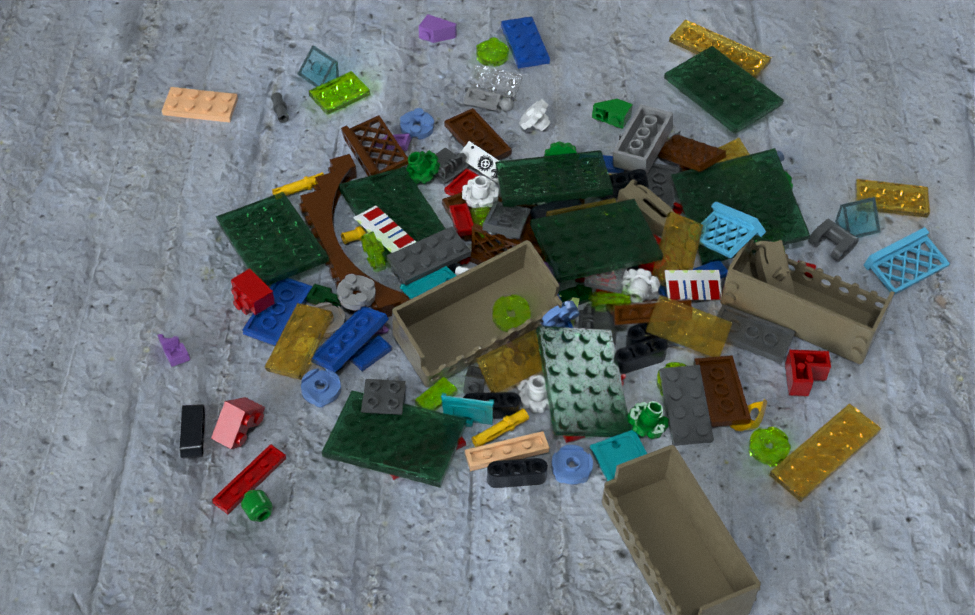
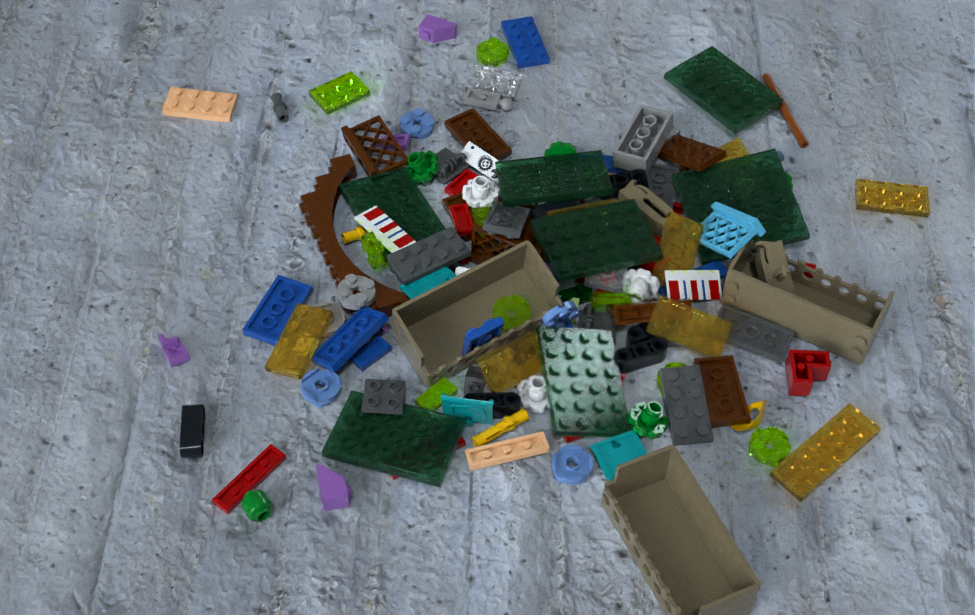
(234, 421): brick -> none
(251, 293): red brick -> none
(272, 239): clear green plate -> none
(294, 187): yellow pin -> none
(318, 67): clear light blue slope -> none
(322, 294): dark green plate -> none
(332, 489): none -> medium lavender slope
(482, 335): none -> blue plate
(525, 467): black beam -> none
(535, 116): white plant -> none
(613, 112): green slope -> none
(697, 39): clear yellow plate -> none
(787, 113): none -> dark orange piece
(844, 239): dark grey connector -> none
(859, 217): clear light blue slope -> none
(899, 251): medium azure fence -> none

